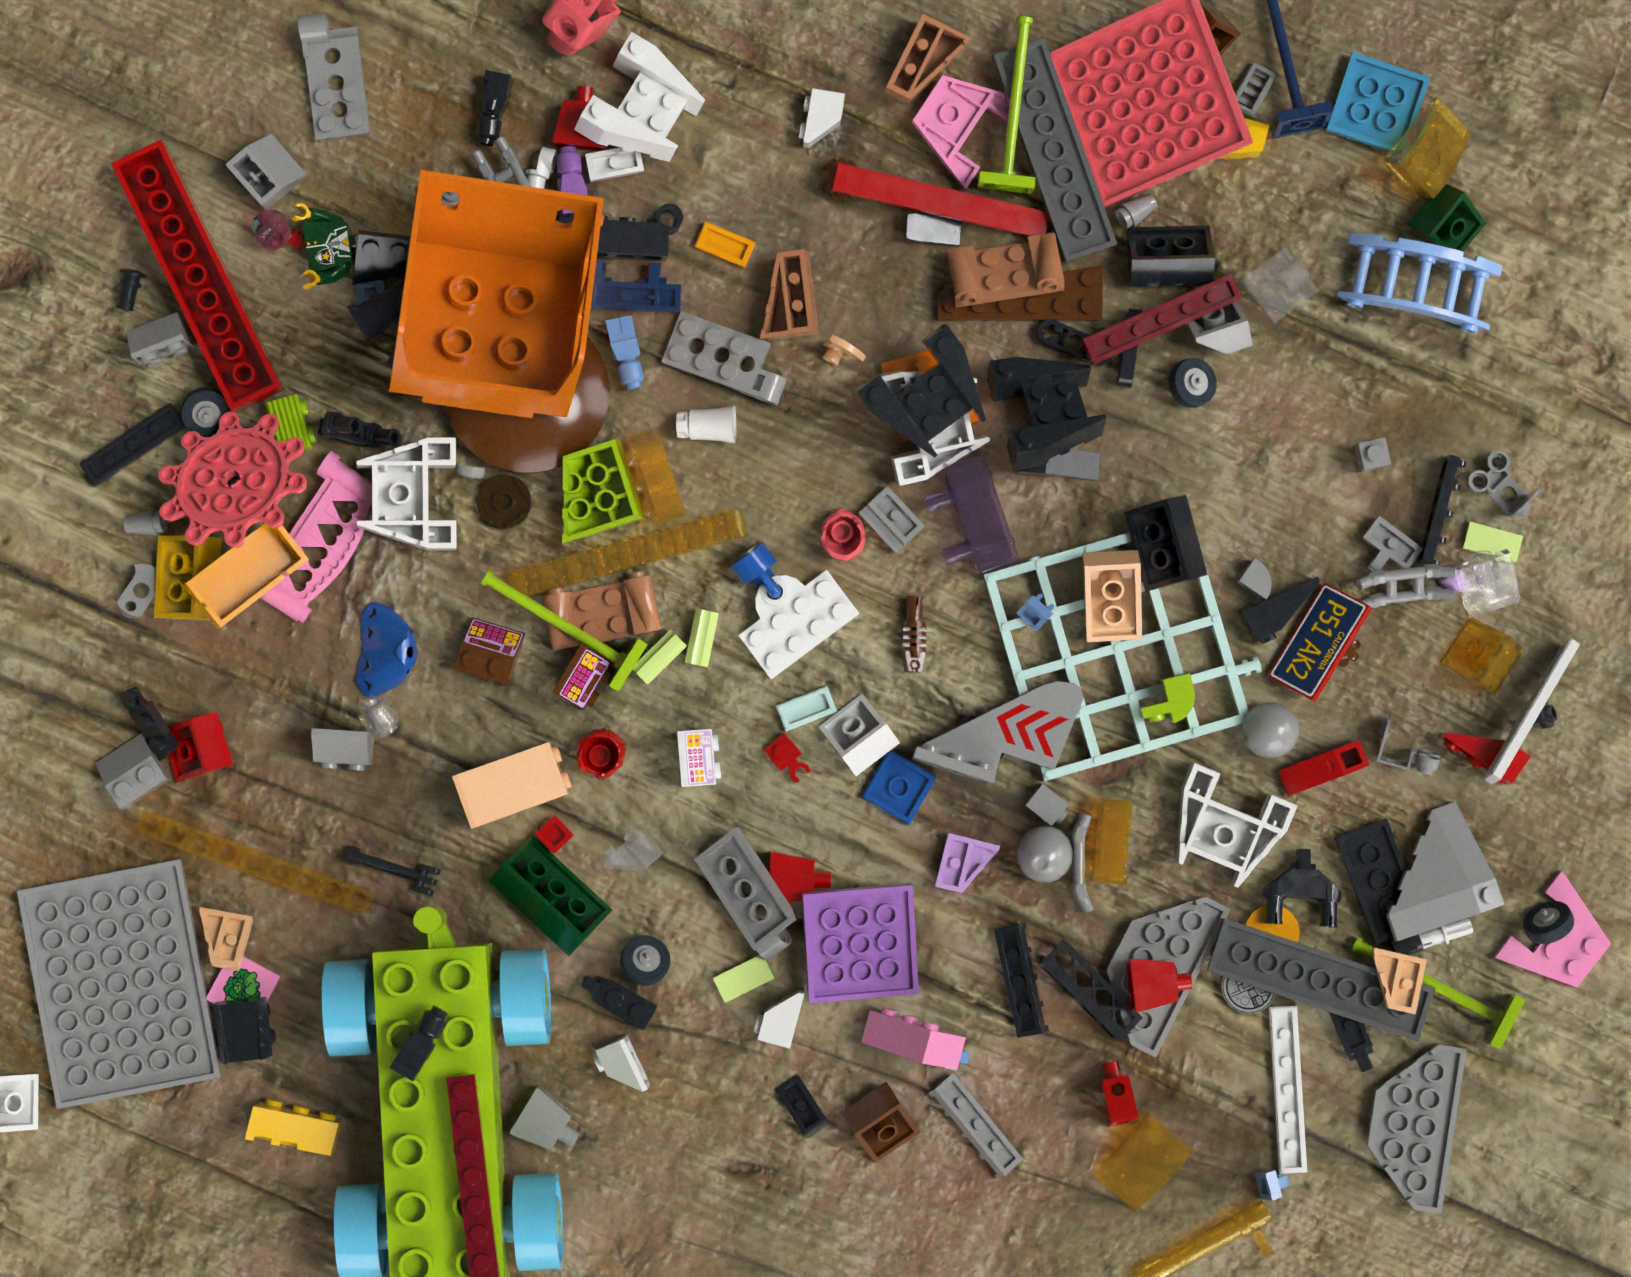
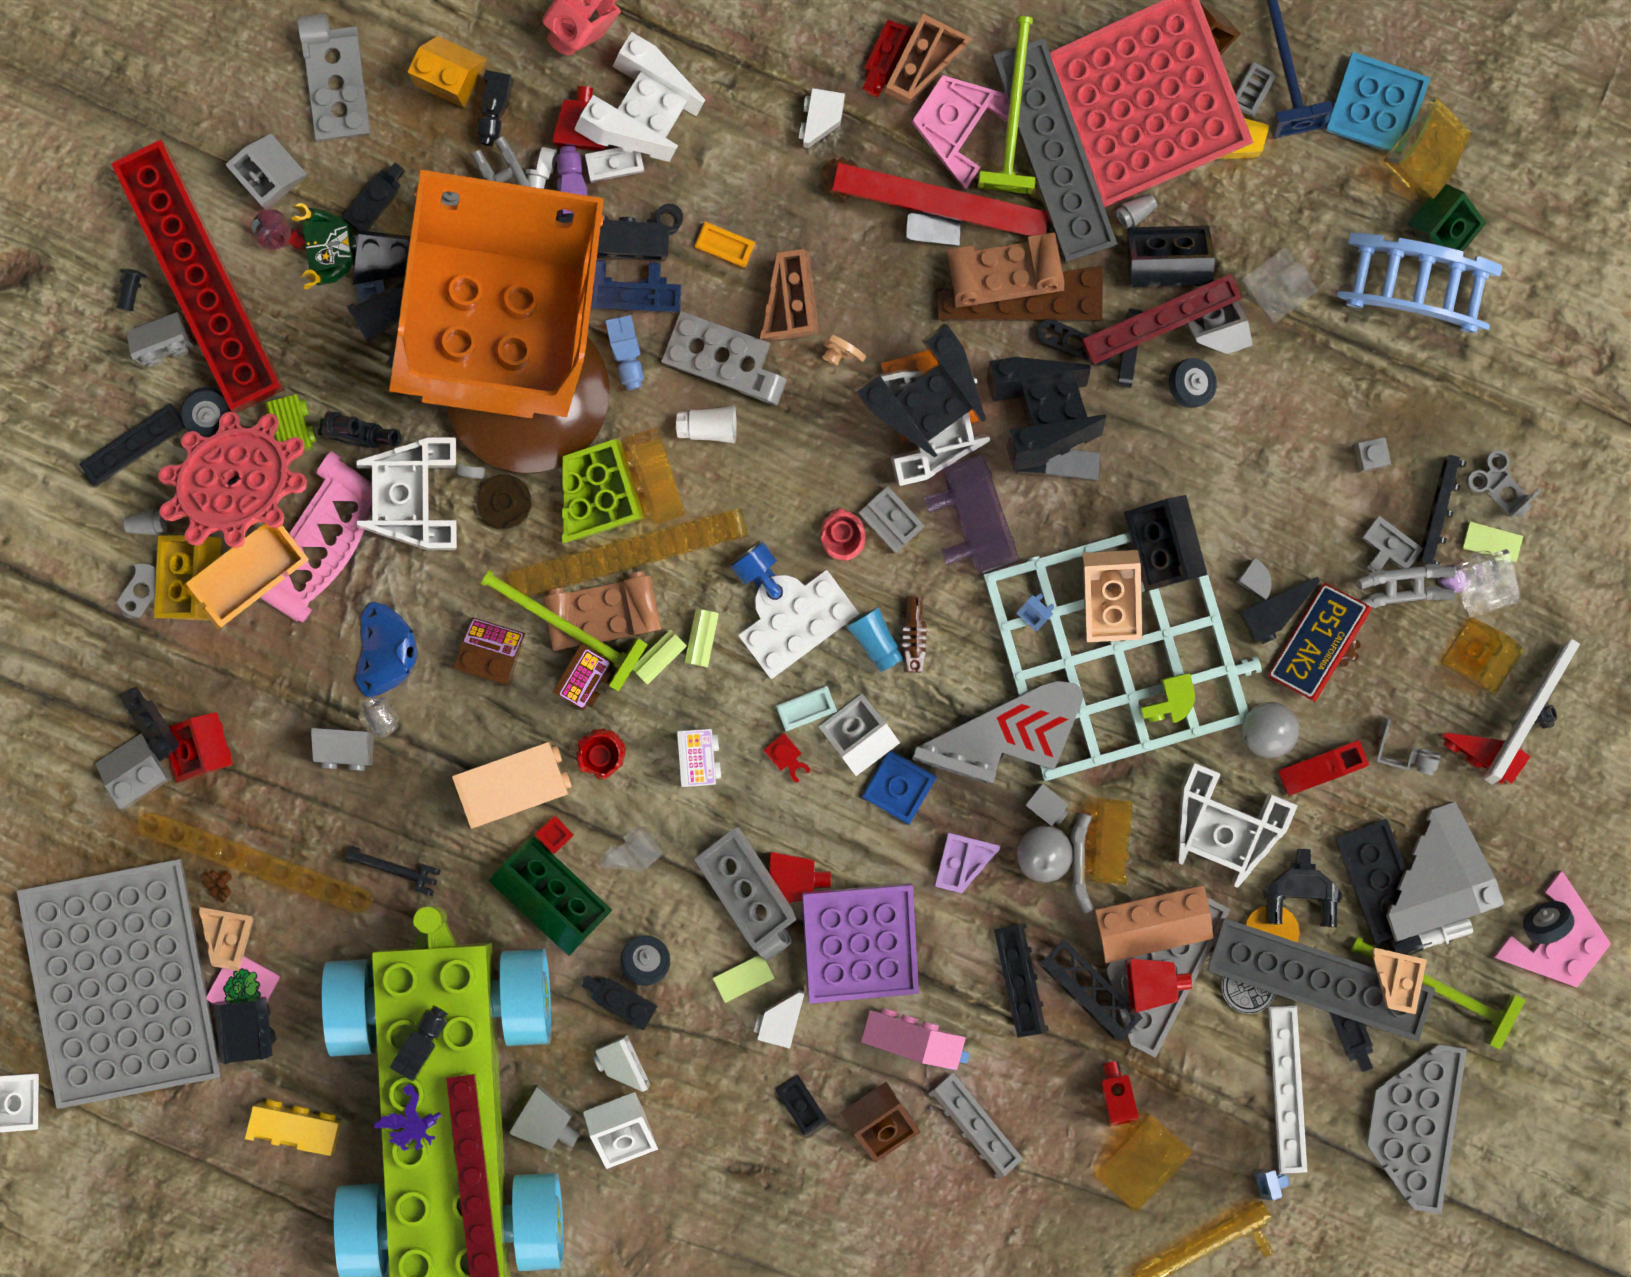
(217, 884): none -> reddish brown plant
(374, 198): none -> black hinge
(414, 1125): none -> dark purple piece
(446, 70): none -> light orange slope
(620, 1130): none -> white slope
(876, 639): none -> dark azure plant
(885, 56): none -> red hinge
(1154, 923): none -> nougat slope

